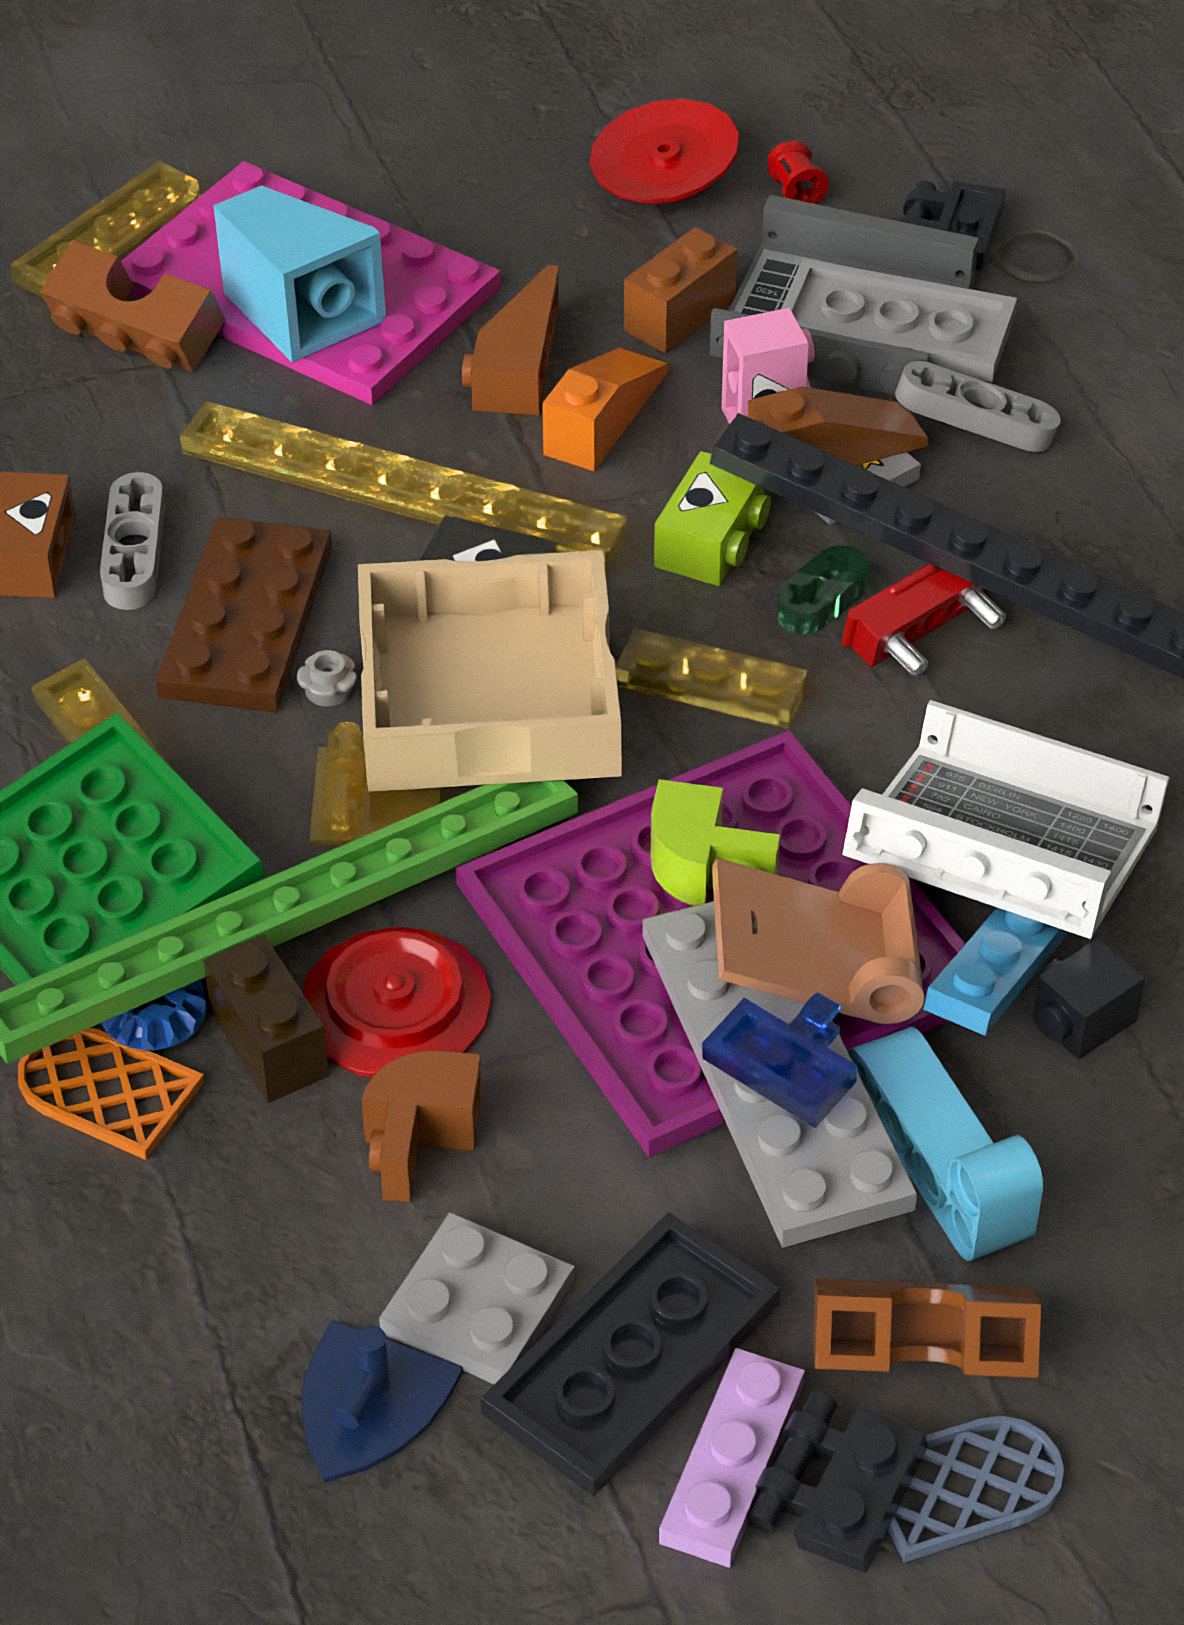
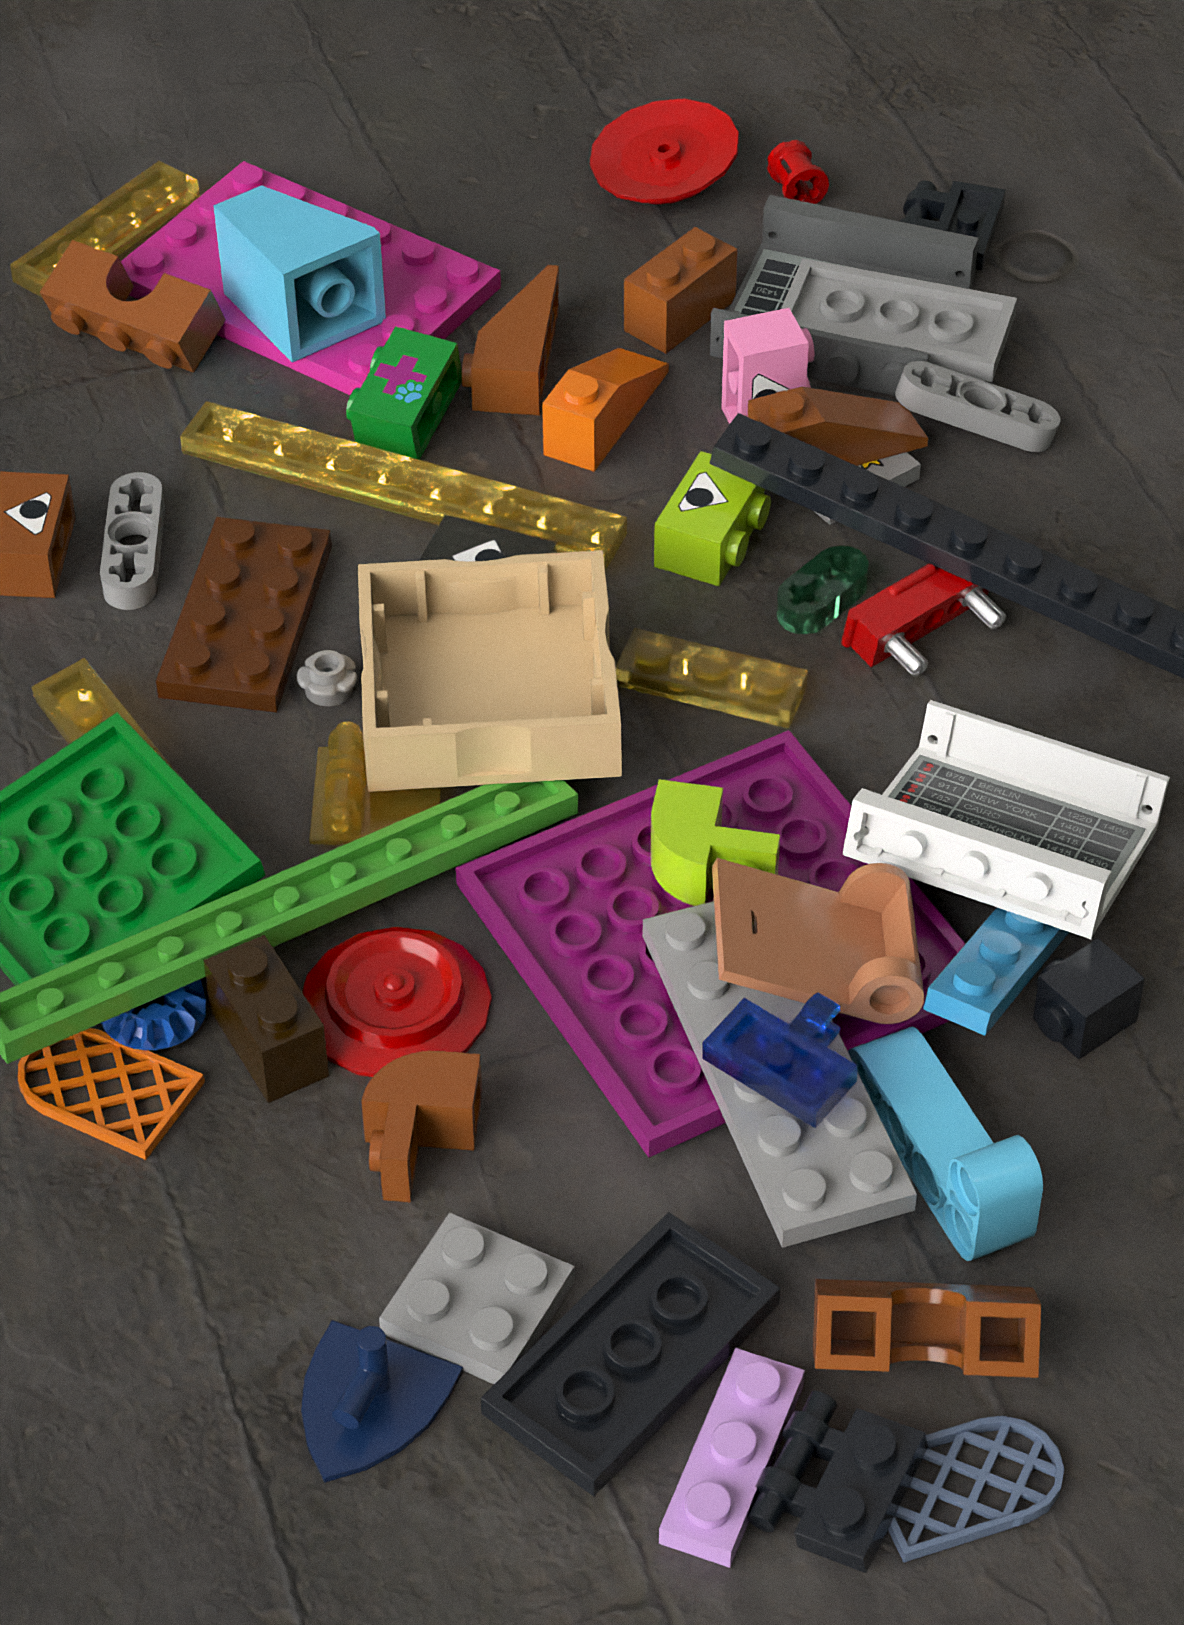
(405, 392): none -> green brick

